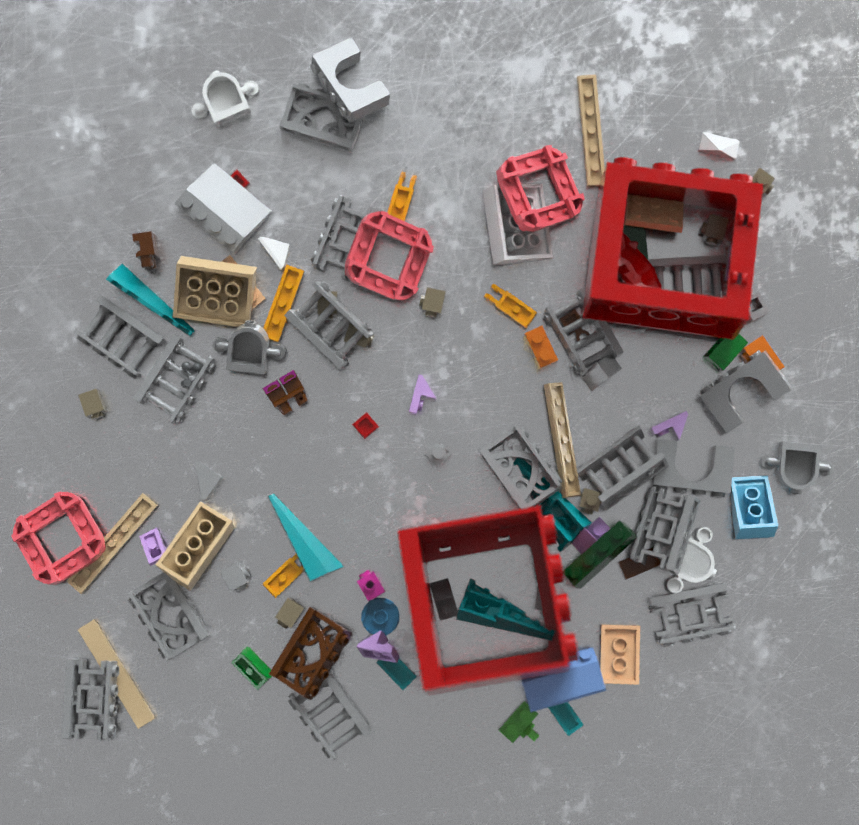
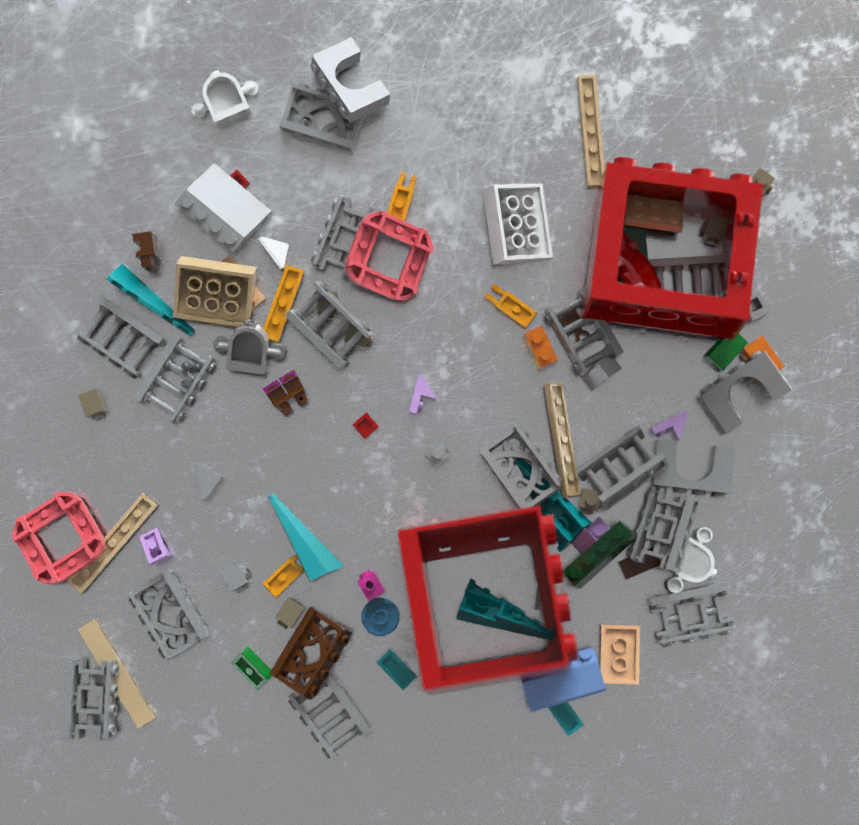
(195, 545): tan slope -> none
(378, 648): lavender slope -> none
(432, 302): dark tan brick -> none
(444, 599): dark grey slope -> none
(520, 724): bright green hinge -> none
(532, 219): coral plate -> none
(718, 146): white slope -> none
(753, 508): medium azure slope -> none
(797, 465): light grey piece -> none

